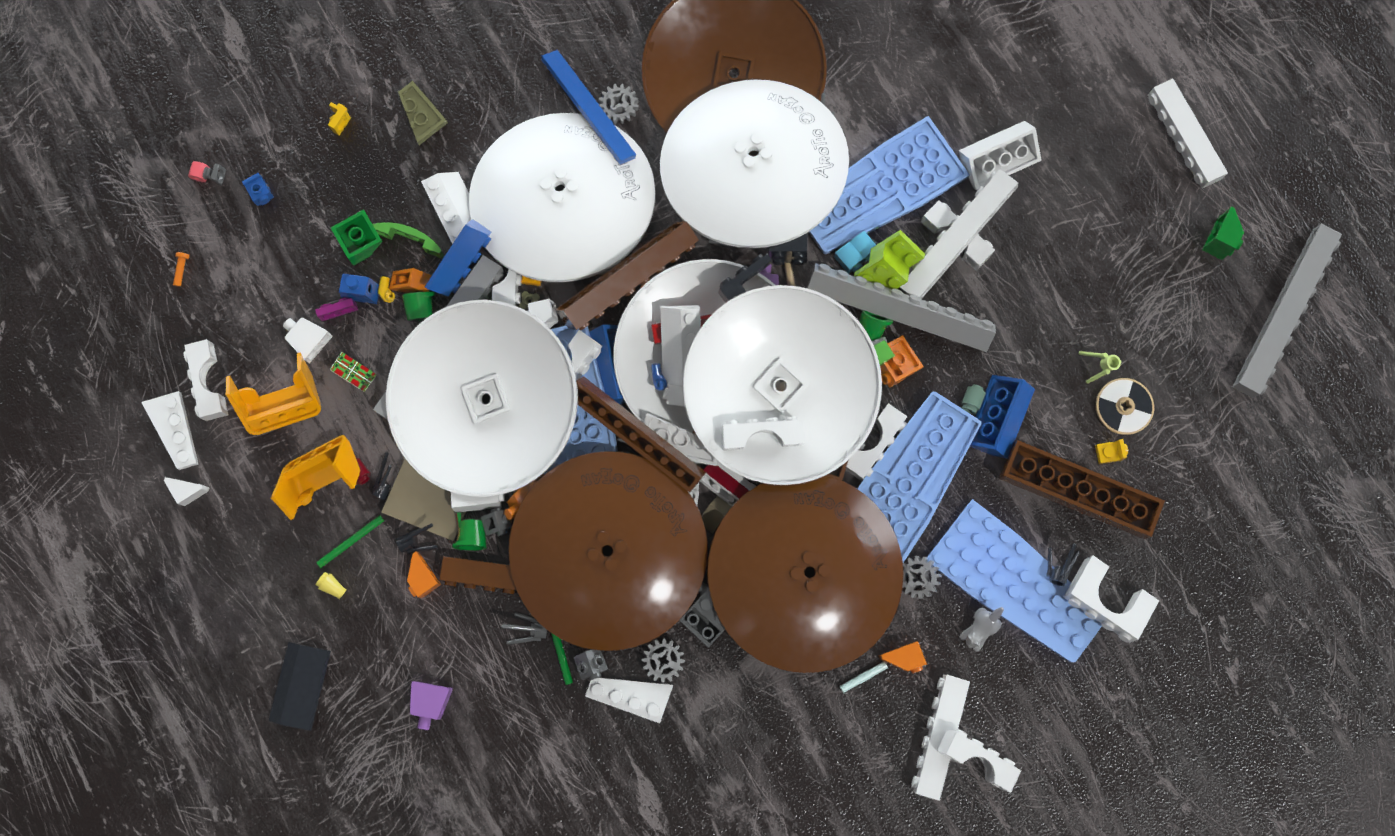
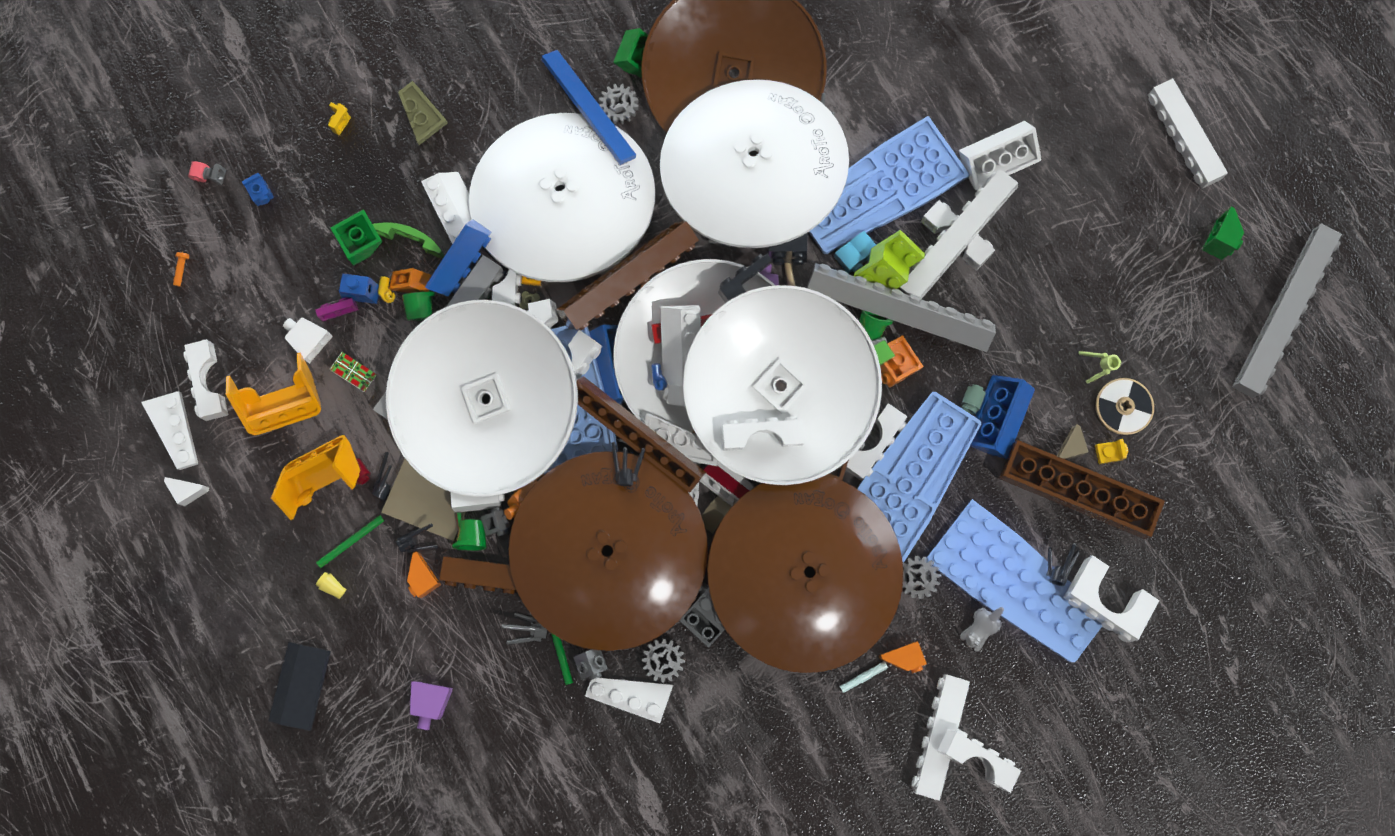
(625, 476): none -> black plant
(631, 51): none -> green slope
(1074, 444): none -> dark tan slope

